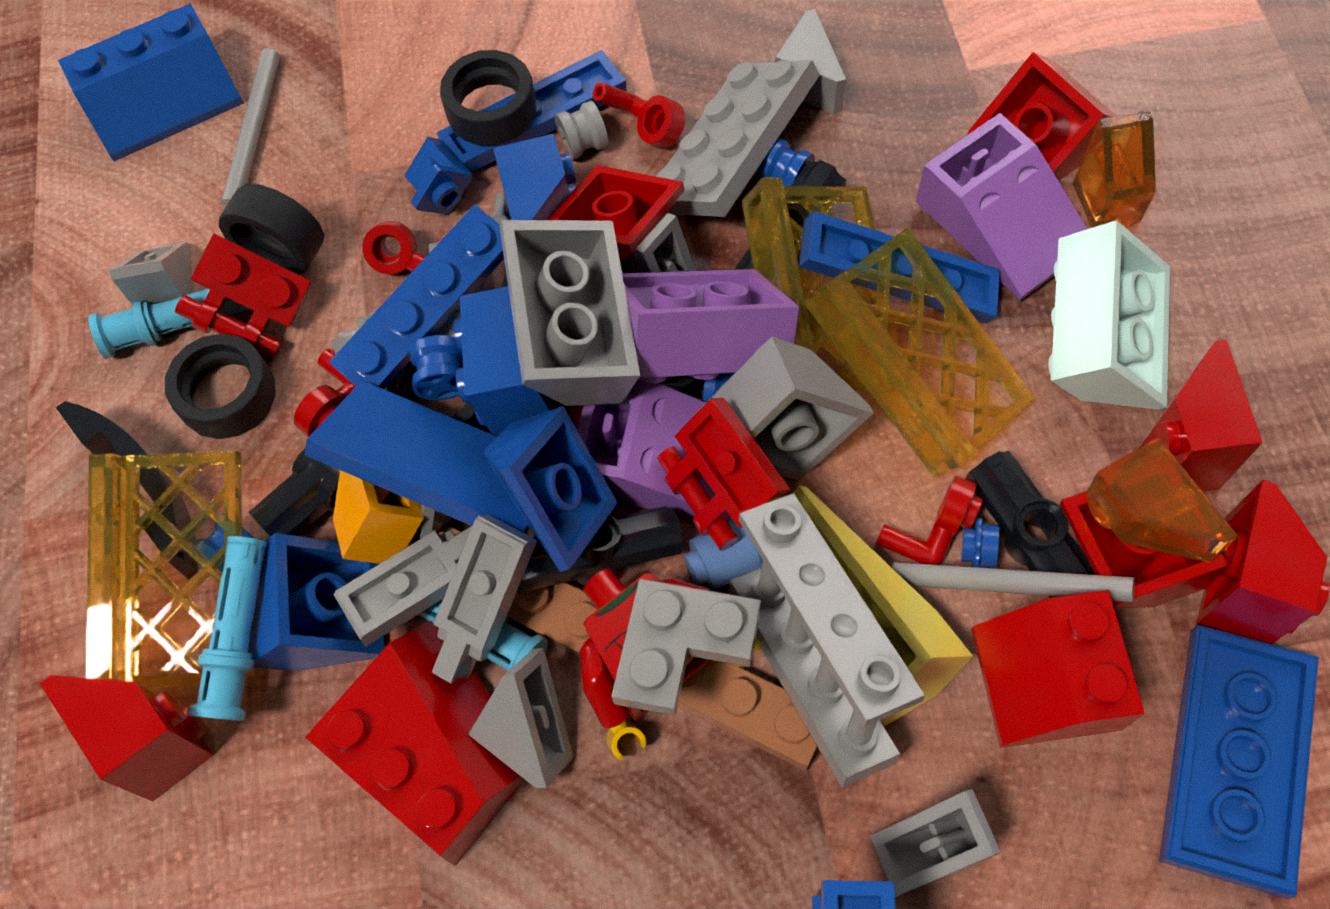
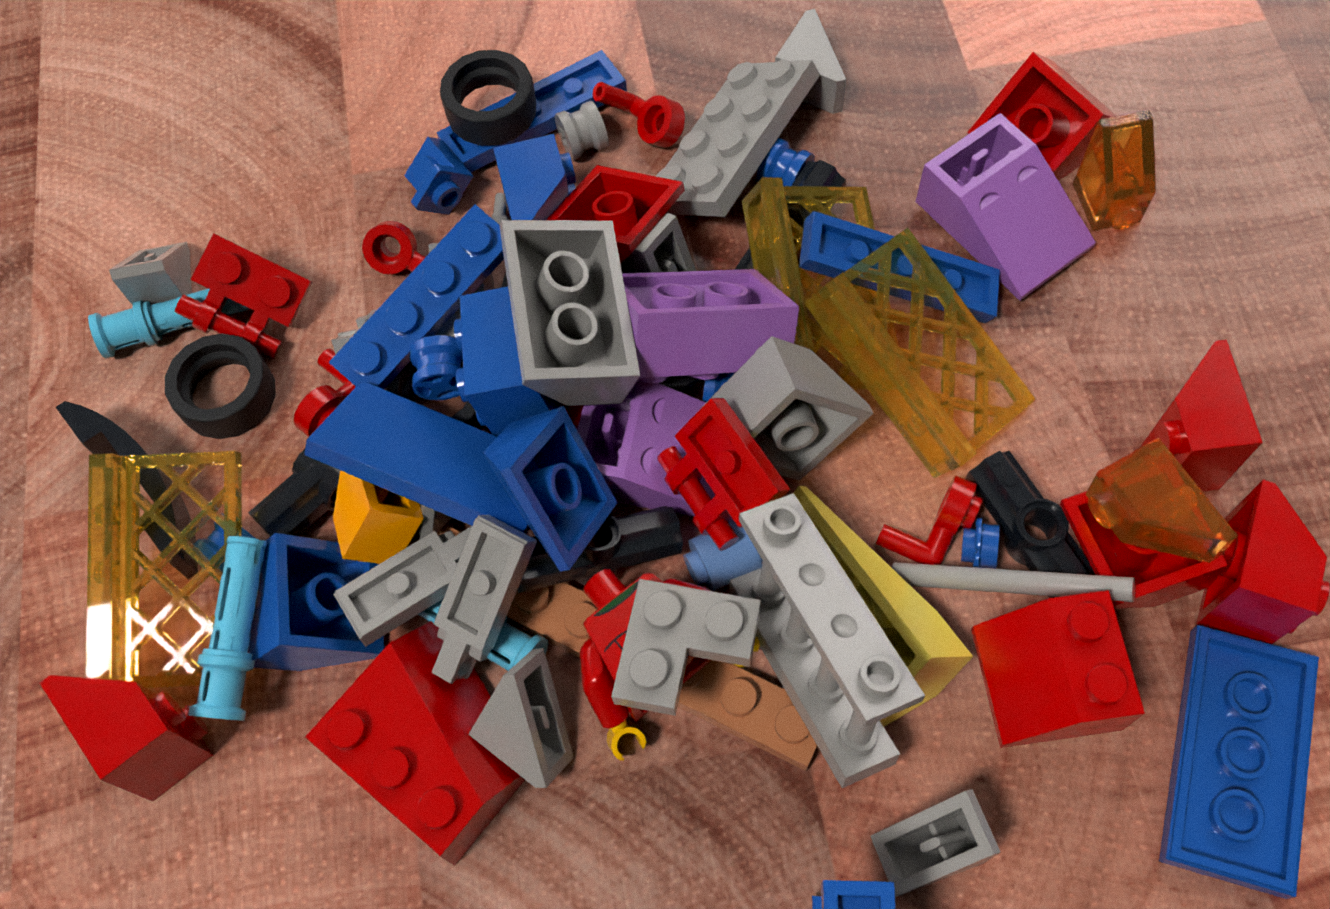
(150, 82): blue slope -> none
(252, 123): light grey bar -> none
(272, 227): black tyre -> none
(1111, 319): light aqua slope -> none

